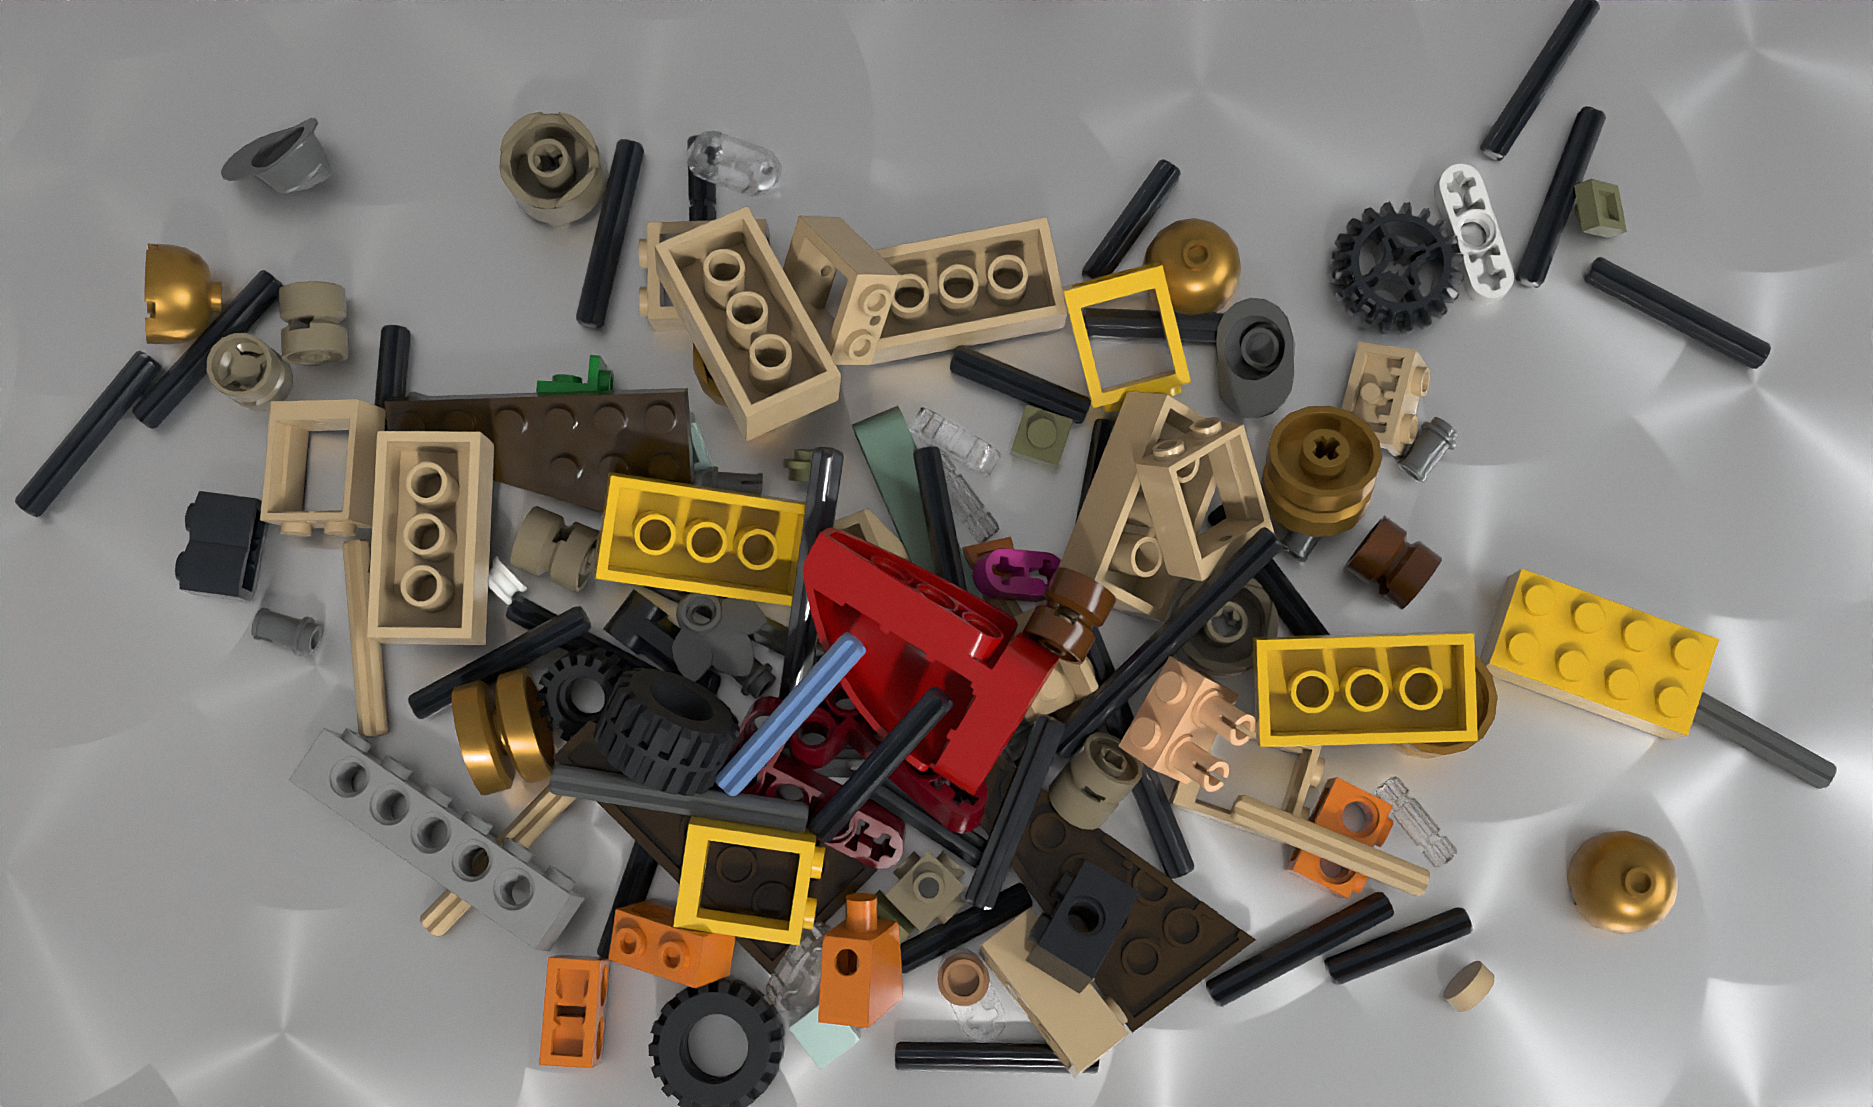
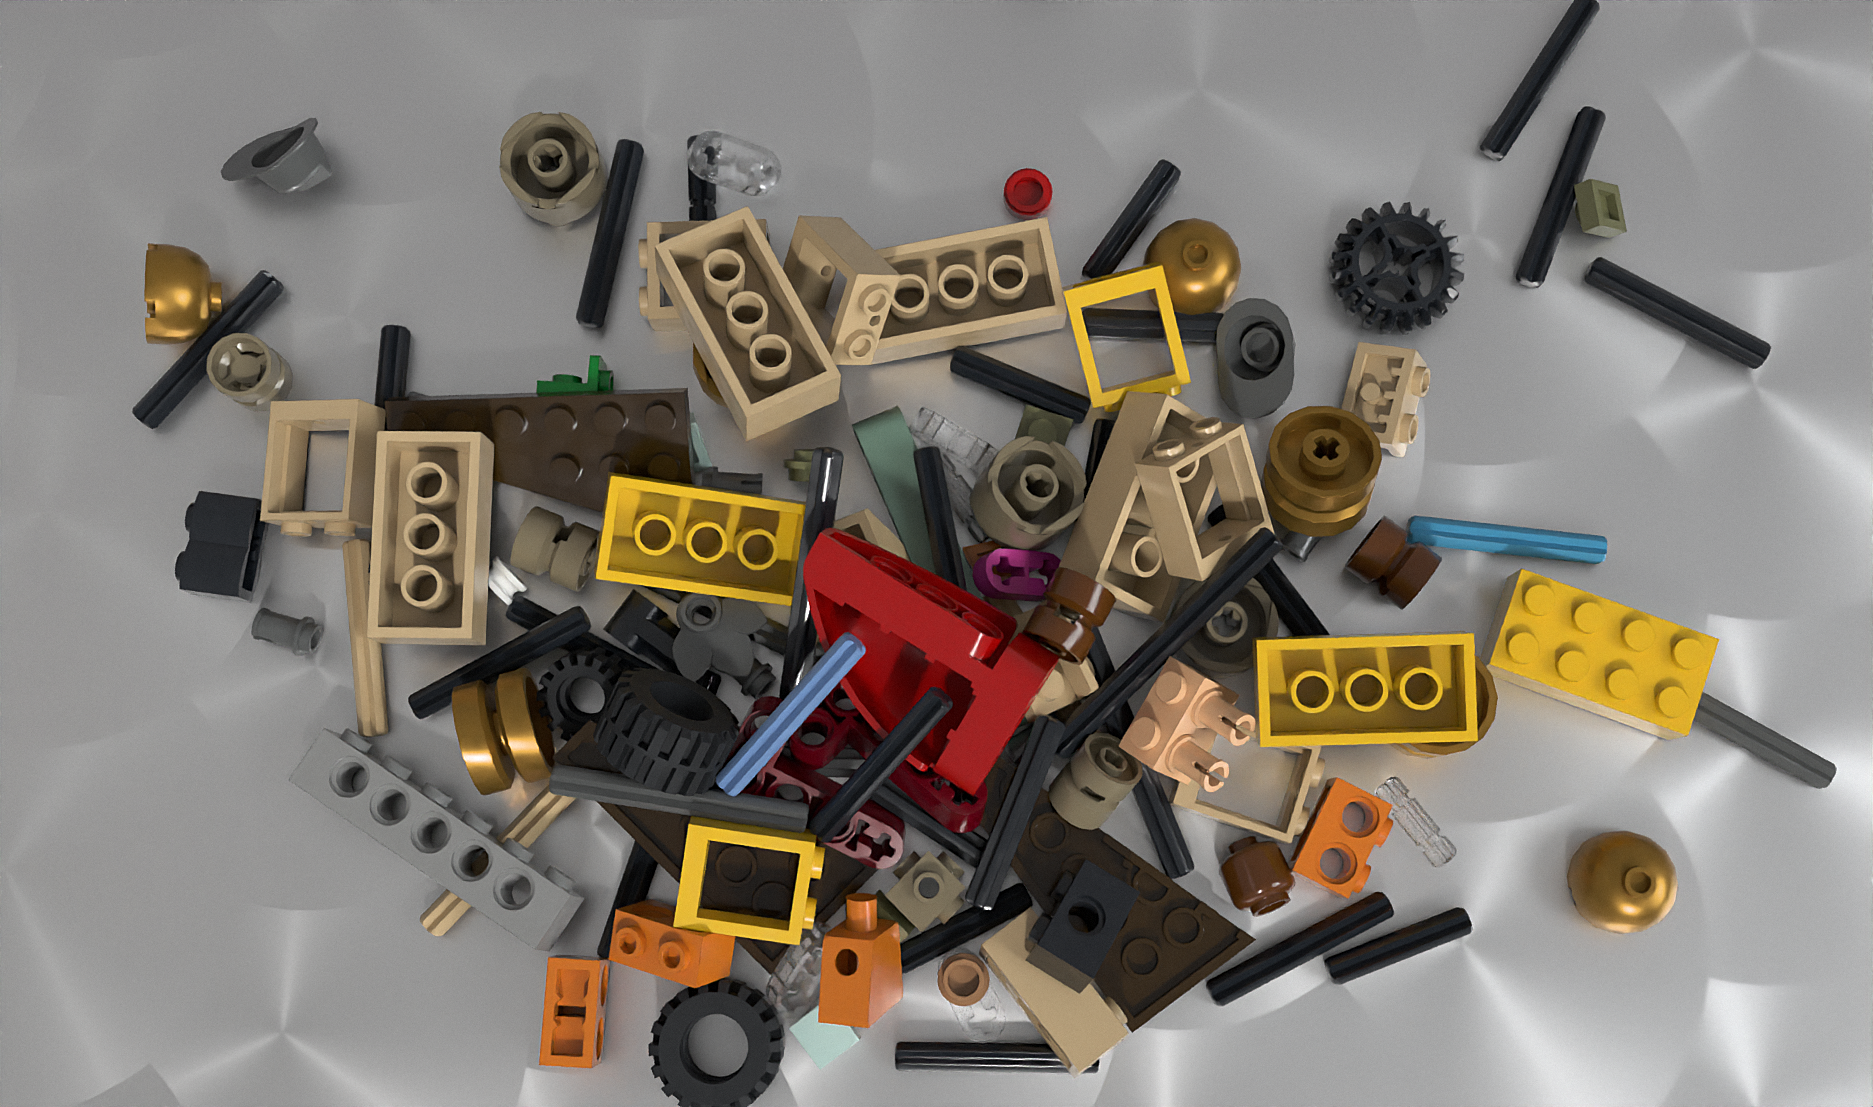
(87, 434): black axle -> none
(313, 323): dark tan wheel -> none
(1027, 194): none -> red tile
(1029, 494): none -> dark tan brick
(1257, 876): none -> reddish brown head
(1330, 845): tan axle -> none
(1428, 449): dark grey pin -> none
(1469, 986): tan tile -> none
(1477, 196): white beam -> none
(1507, 539): none -> dark azure axle

